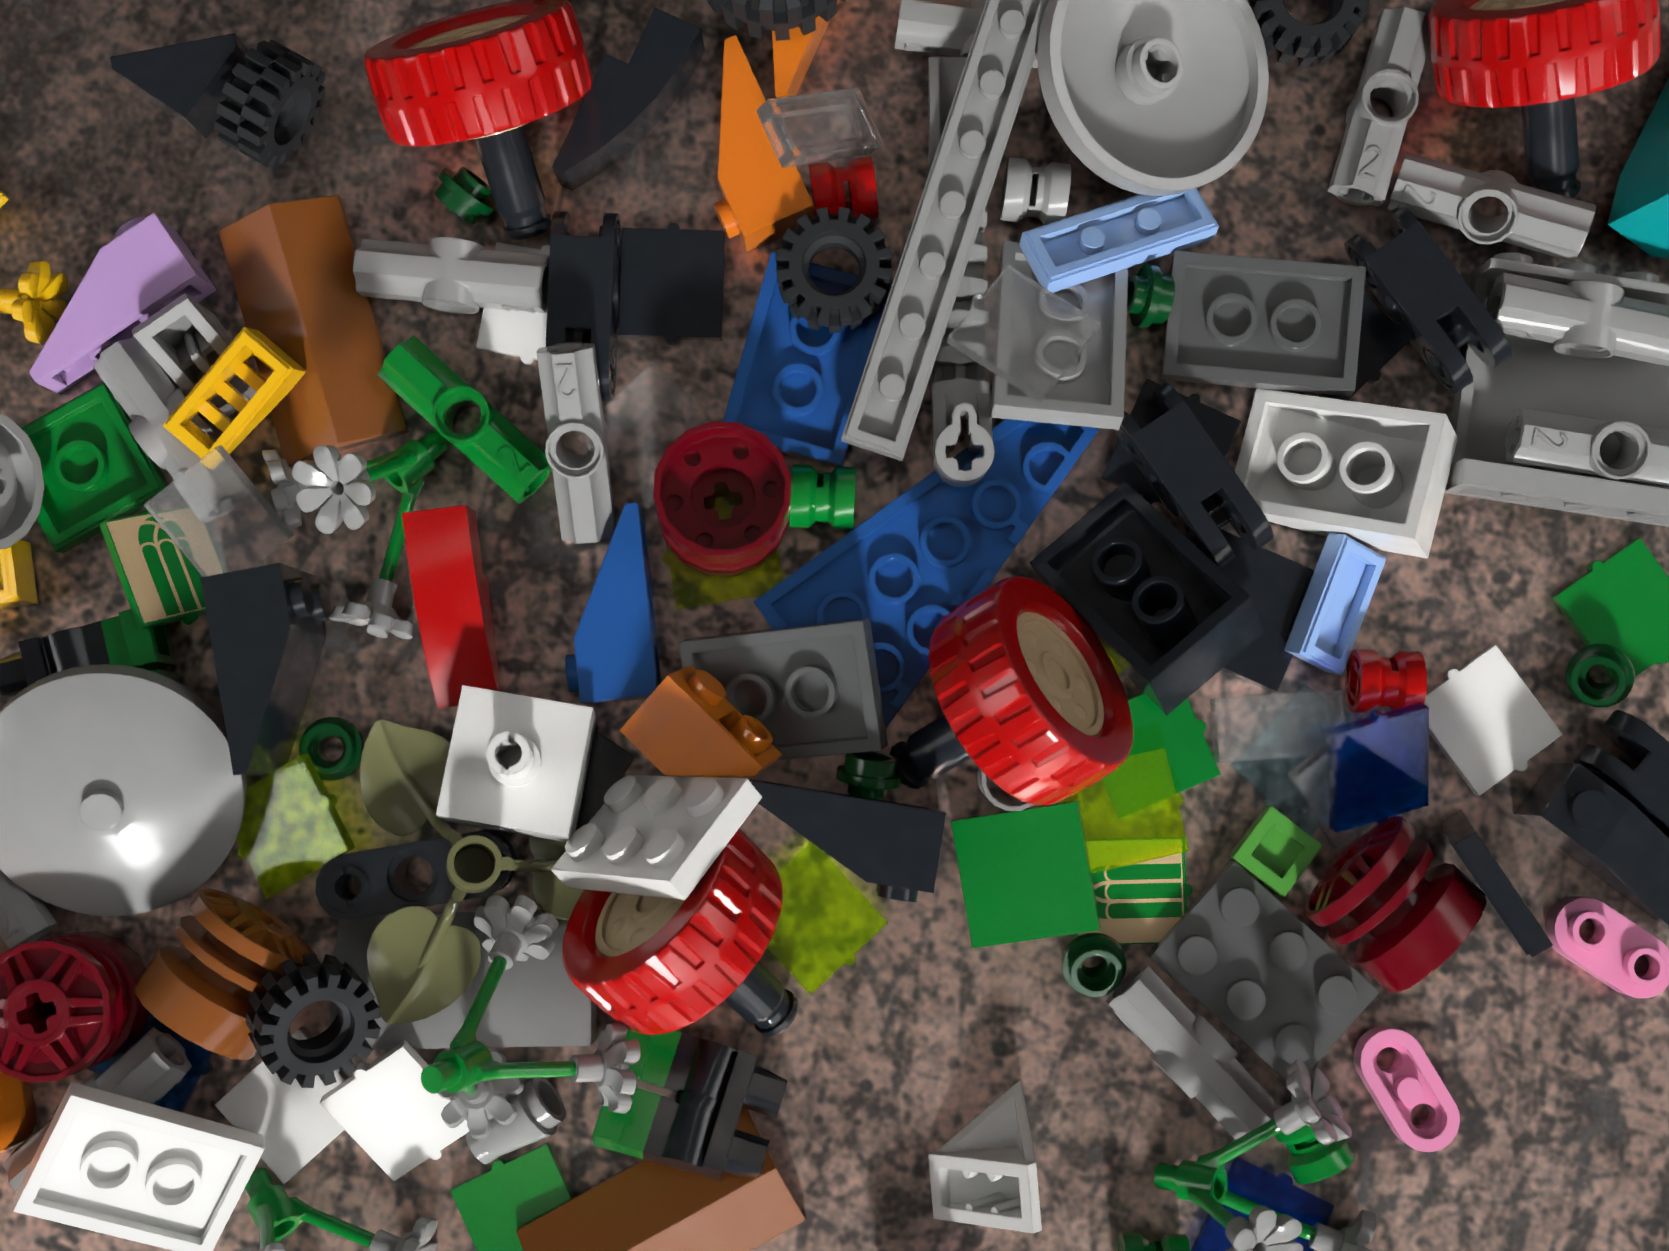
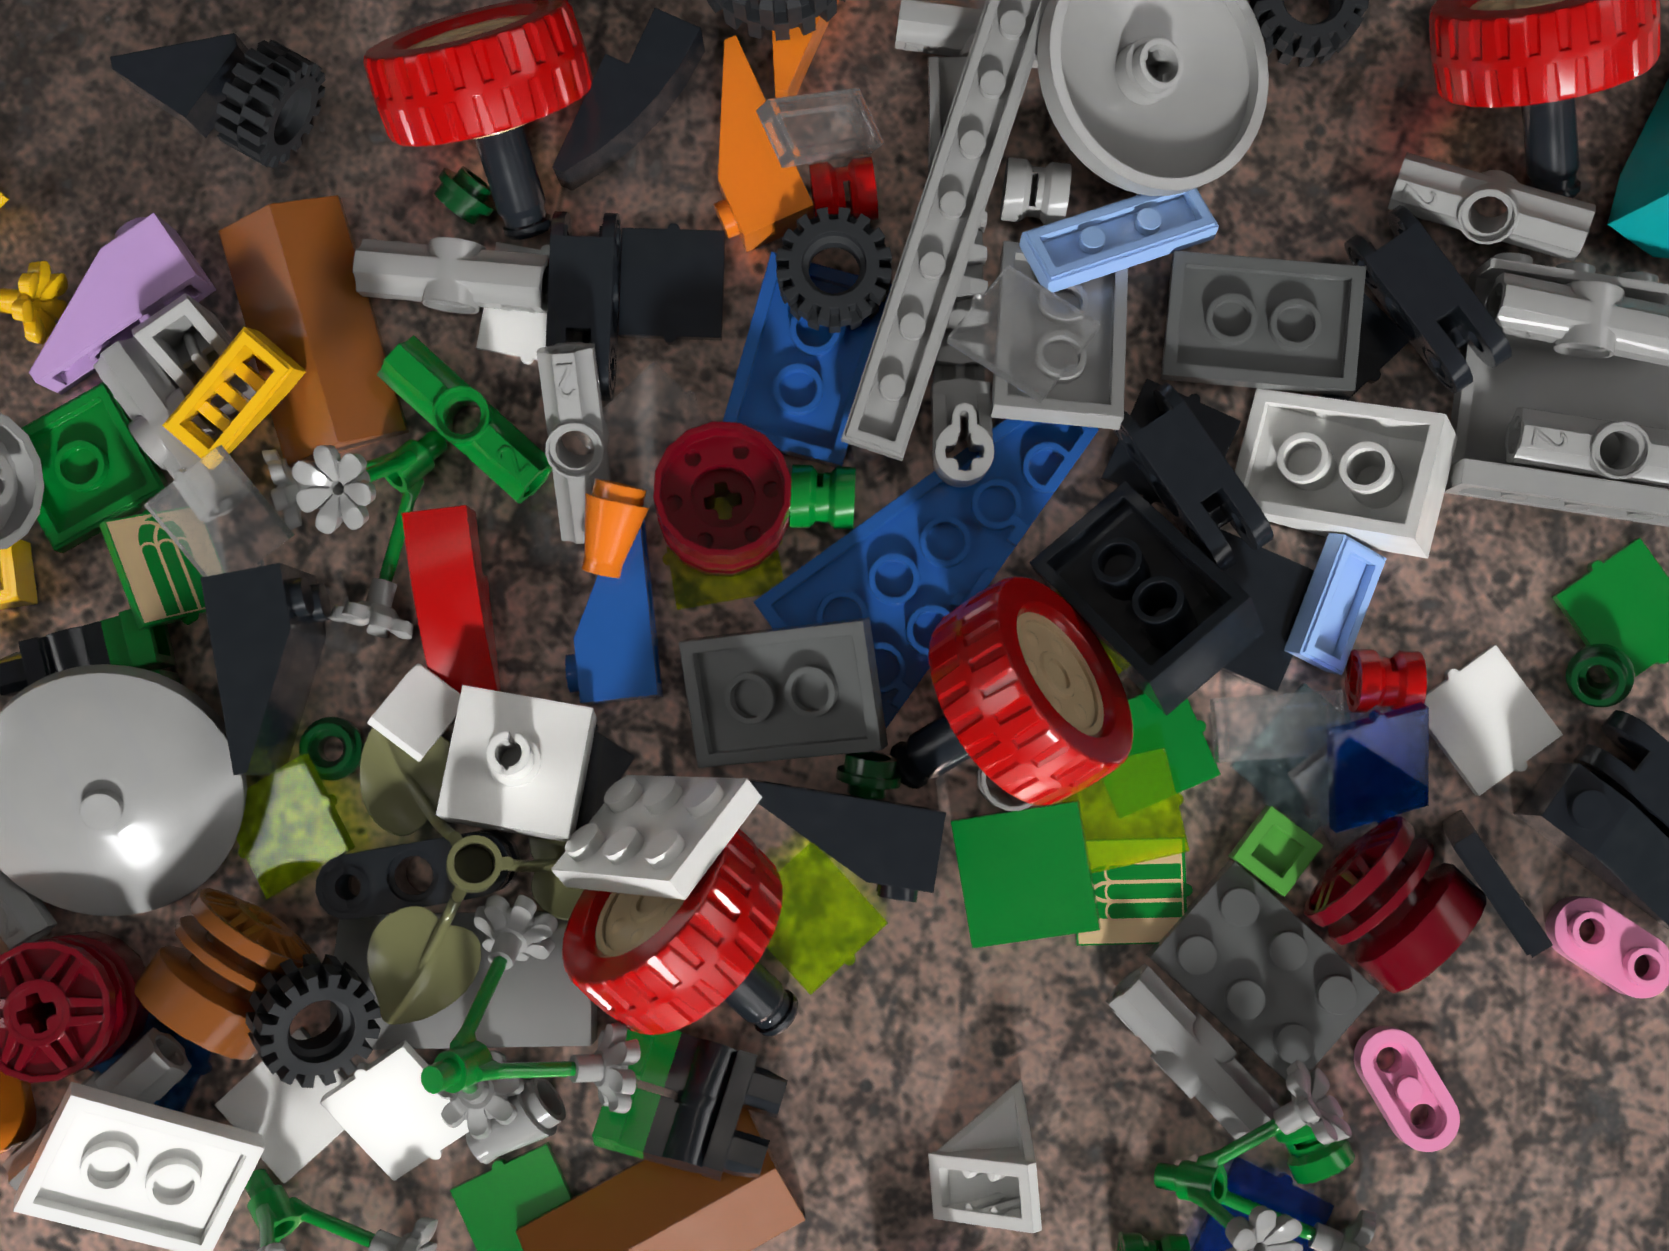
(417, 711): none -> white slope
(611, 525): none -> orange cone
(697, 732): orange slope -> none
(1096, 980): dark green plate -> none
(1150, 296): dark green plate -> none
(1393, 76): light grey piece -> none

